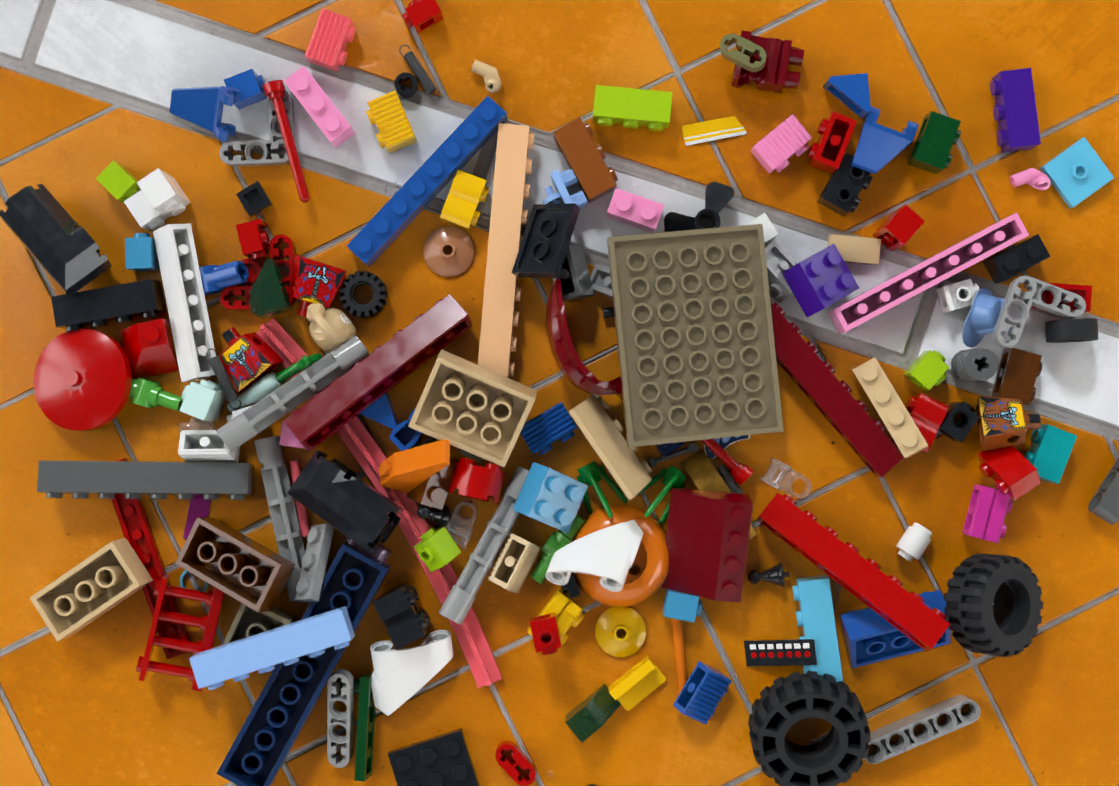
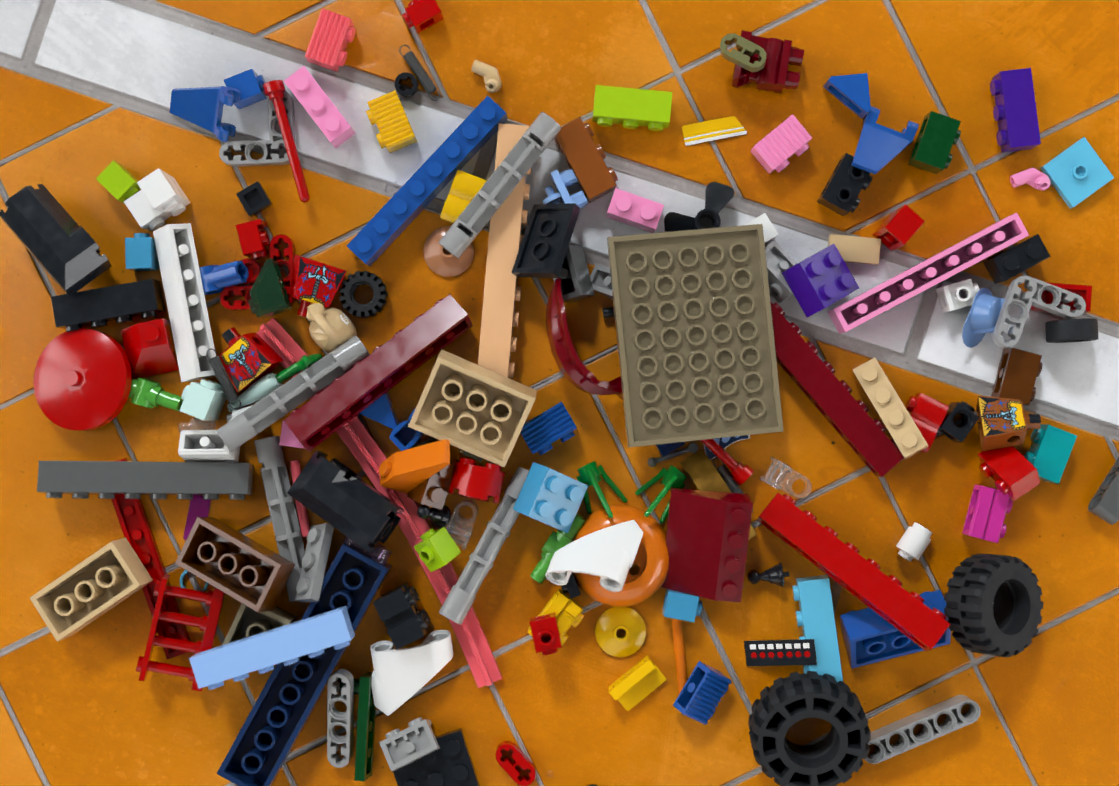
(410, 744): none -> light grey bracket
(500, 185): none -> light grey piece
(514, 563): tan brick -> none
(591, 713): clear green slope -> none
(611, 446): tan slope -> none
(832, 143): red brick -> none
(927, 370): lime brick -> none
(974, 364): dark grey piece -> none

